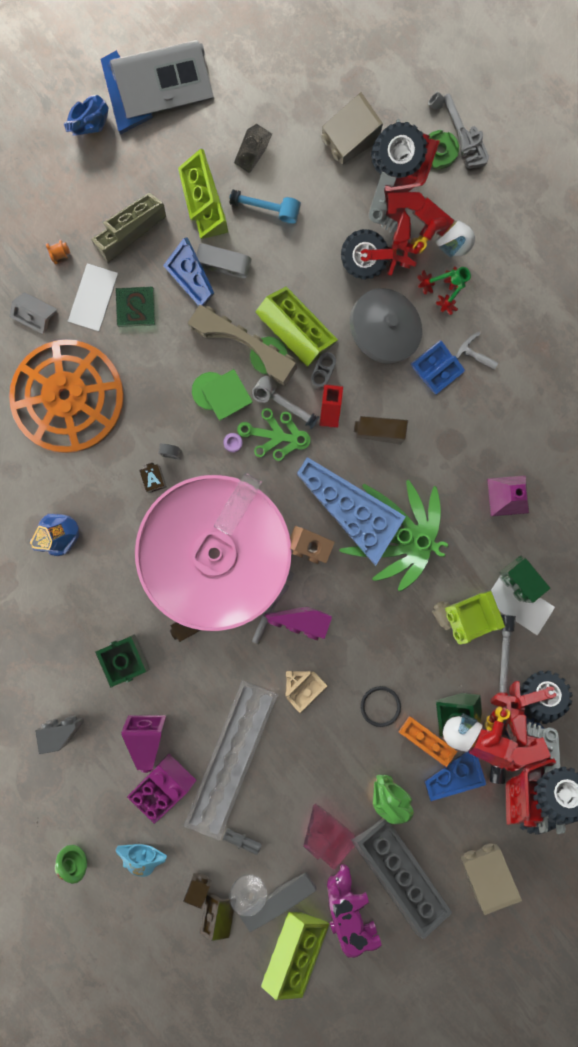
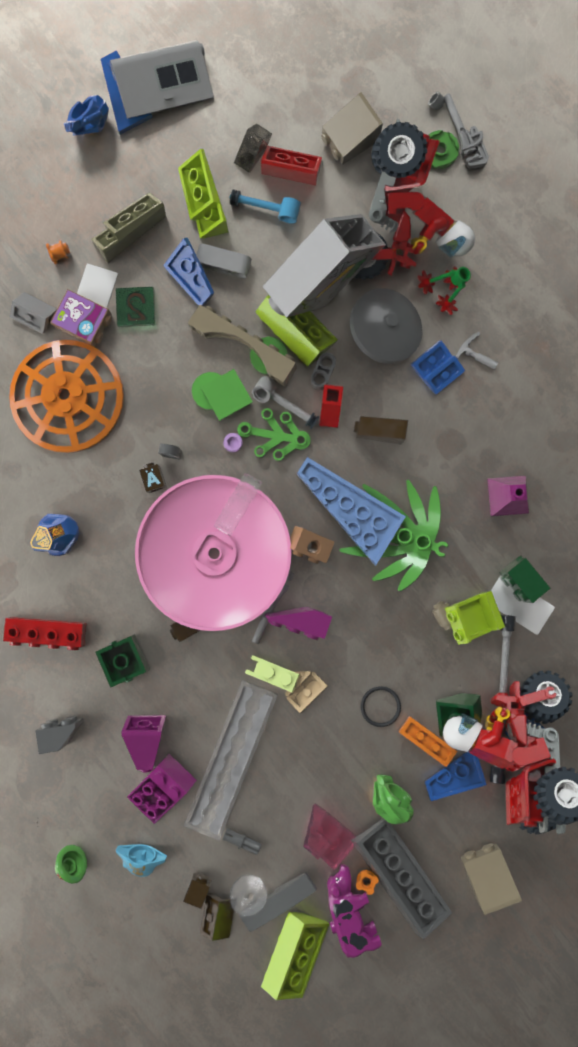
(44, 632): none -> red brick
(81, 318): none -> brick
(274, 674): none -> yellowish green hinge
(291, 165): none -> red slope
(322, 265): none -> light grey brick
(366, 886): none -> orange brick

